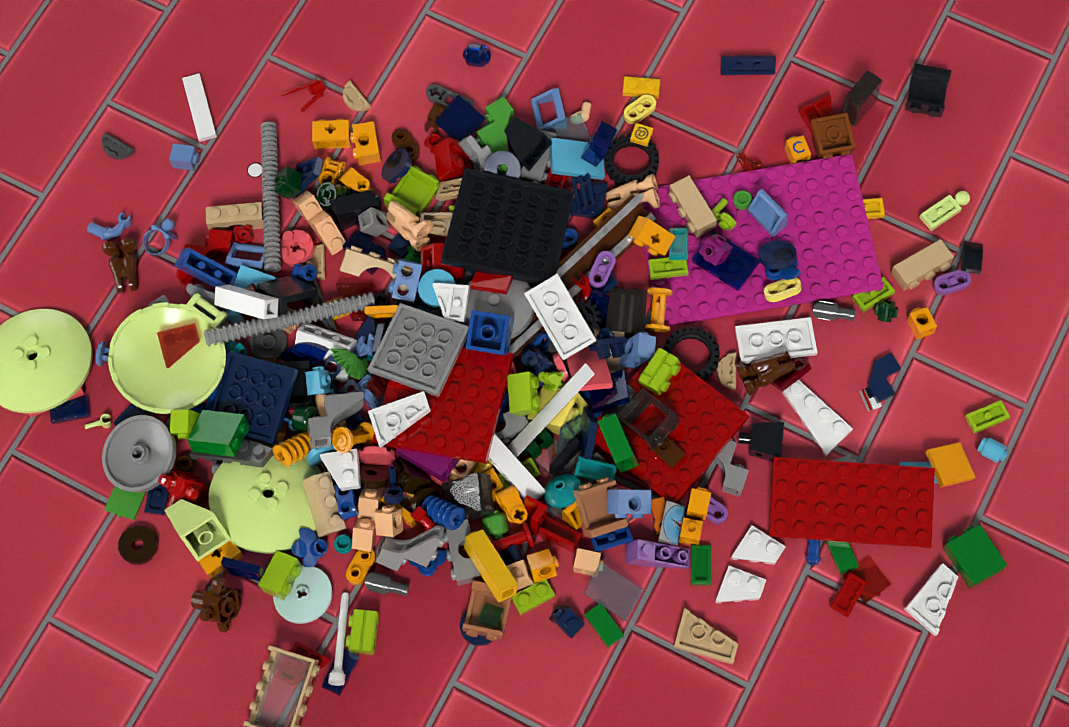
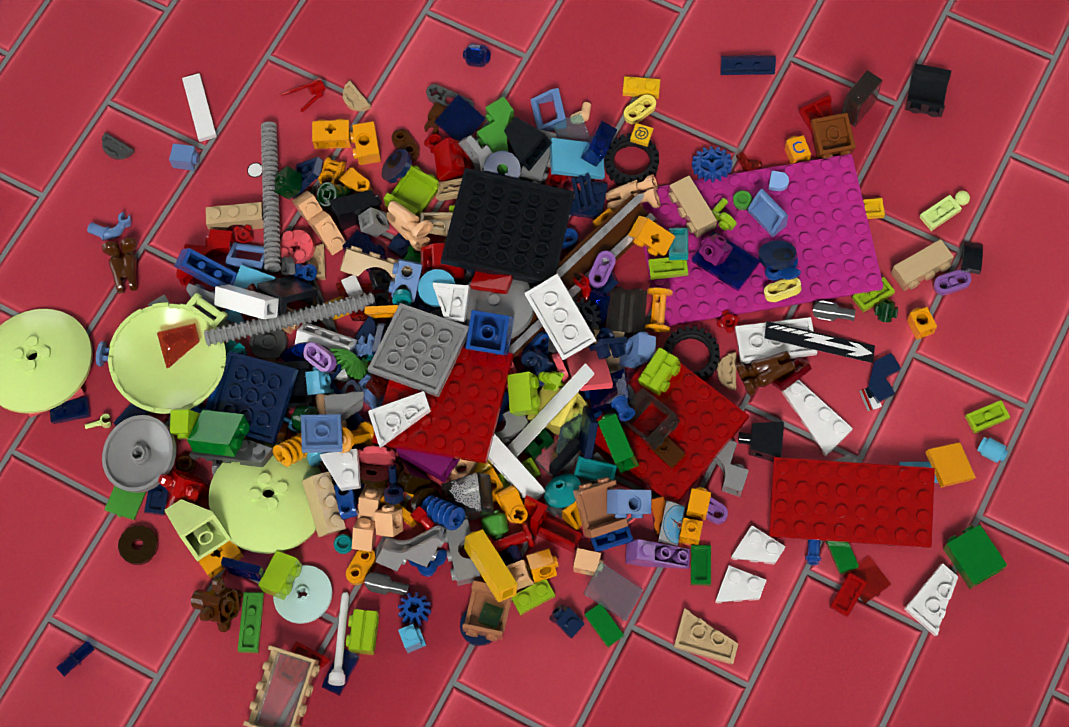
(75, 658): none -> clear blue axle
(166, 227): medium blue piece -> none
(251, 622): none -> bright green tile
(287, 266): none -> dark grey tile
(306, 547): blue plate -> none
(321, 433): none -> medium blue tile
(322, 360): none -> medium lavender plate
(352, 286): none -> white sticker
(380, 279): none -> black tile
(402, 296): none -> teal tile
(406, 609): none -> blue gear
(411, 638): none -> medium azure brick
(622, 407): none -> blue bush
(712, 164): none -> blue gear
(733, 320): none -> red plate
(779, 181): none -> light blue tile
(819, 342): none -> black sticker

